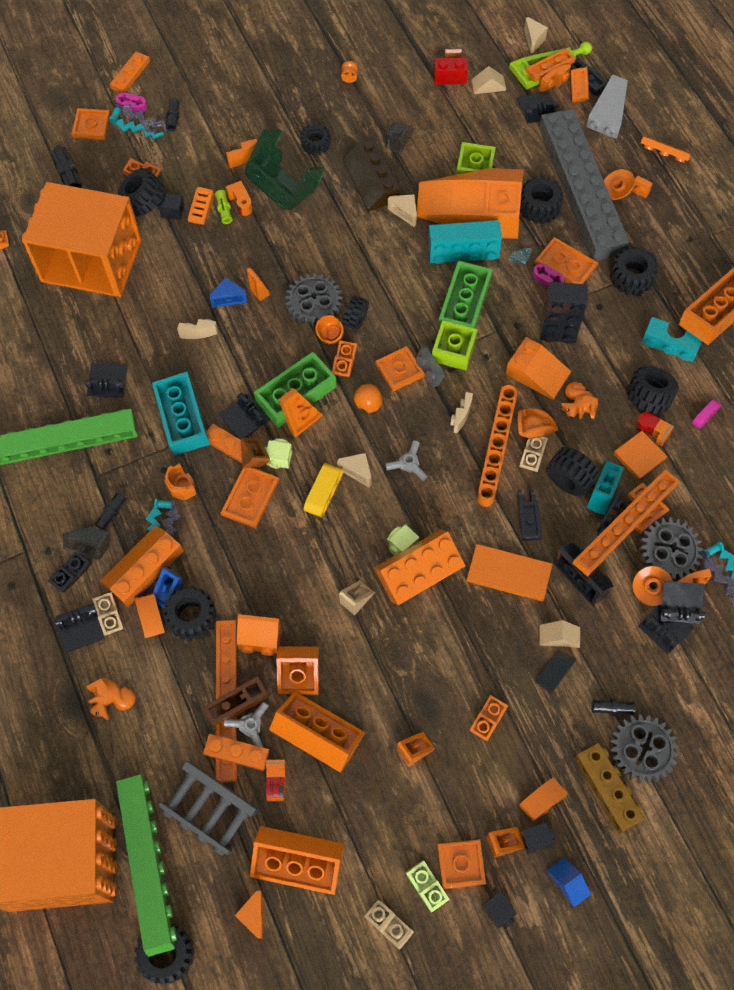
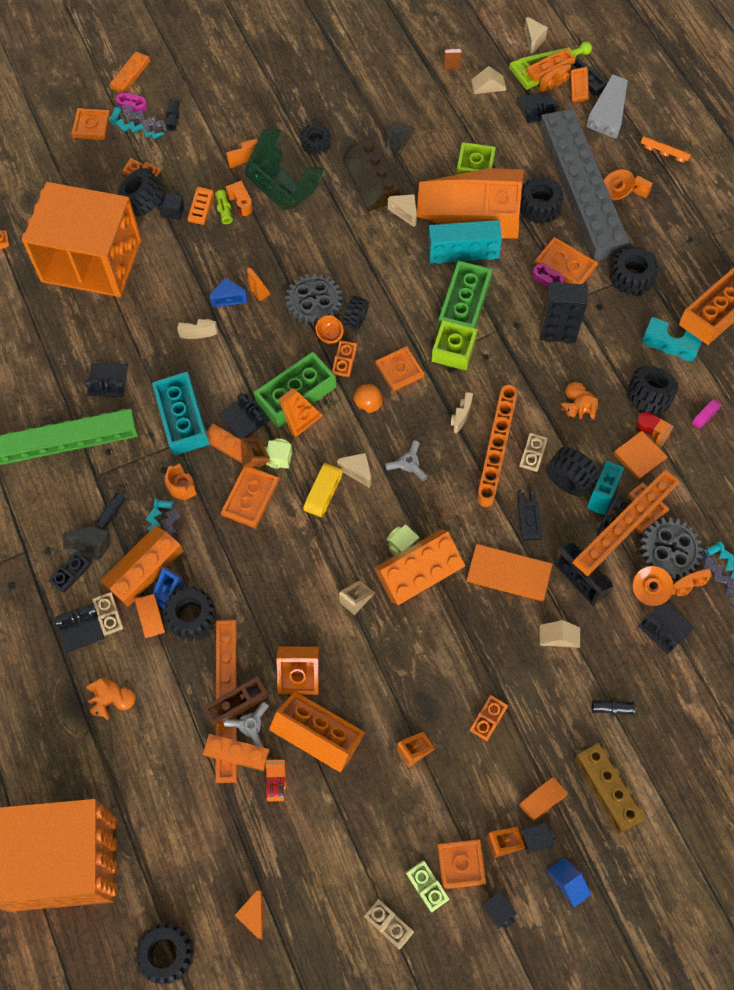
(66, 167): black piece -> none
(145, 866): bright green brick -> none
(227, 798): dark grey fence -> none
(258, 634): orange slope -> none
(296, 860): orange slope -> none
(349, 71): orange wheel -> none
(430, 367): dark grey plate -> none
(450, 70): red brick -> none
(521, 256): clear light blue tile -> none
(535, 423): orange hat -> none
(537, 369): orange slope -> none
(555, 671): black slope -> none
(661, 757): dark grey gear -> none
(682, 602): black hinge -> none

